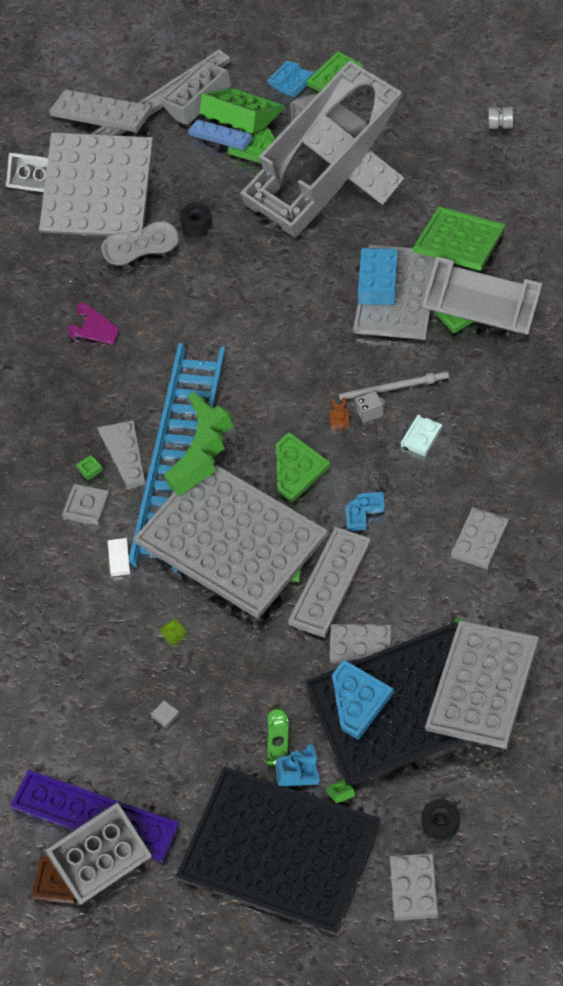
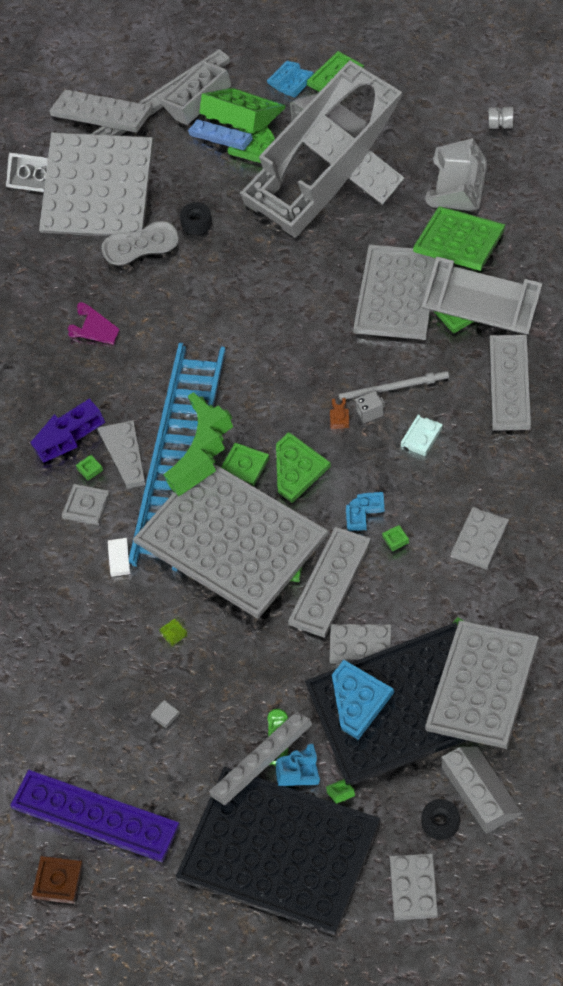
(61, 433): none -> dark purple brick
(97, 853): light grey slope -> none
(245, 463): none -> bright green plate
(260, 758): none -> light grey plate
(378, 276): dark azure brick -> none
(395, 538): none -> bright green plate
(459, 177): none -> light grey windscreen
(480, 788): none -> light grey slope
(509, 382): none -> light grey plate

